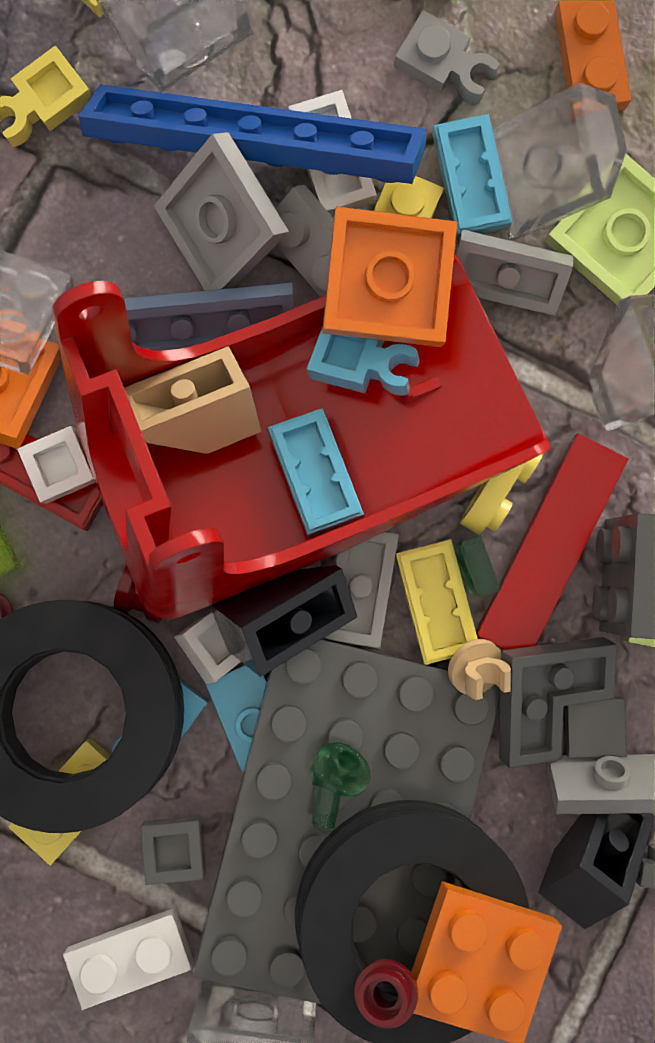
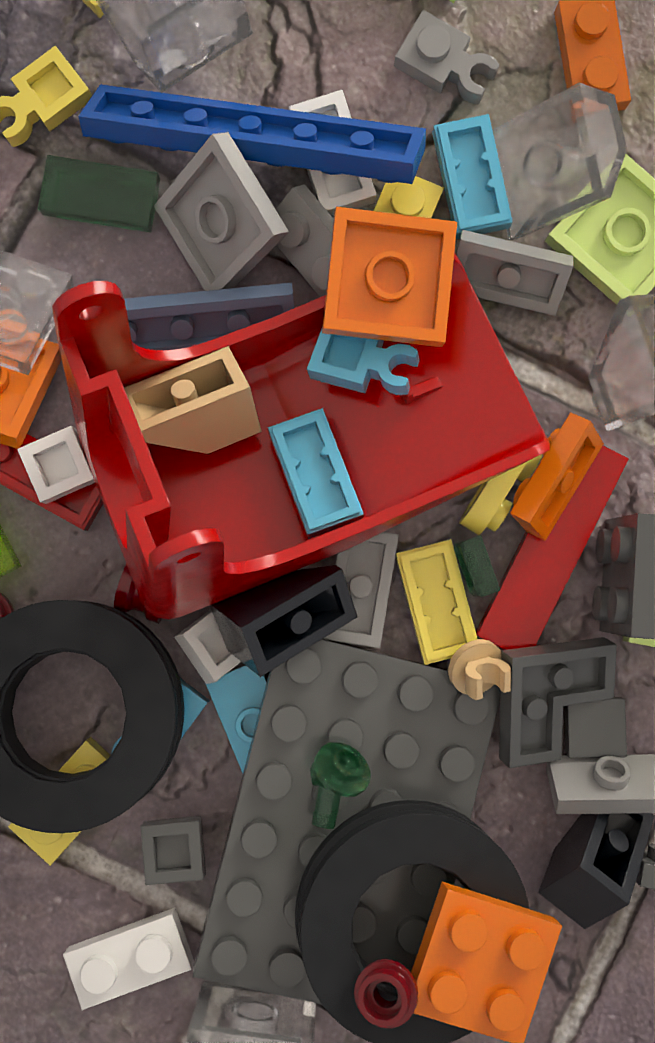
(99, 193): none -> clear green tile
(546, 494): none -> orange plate

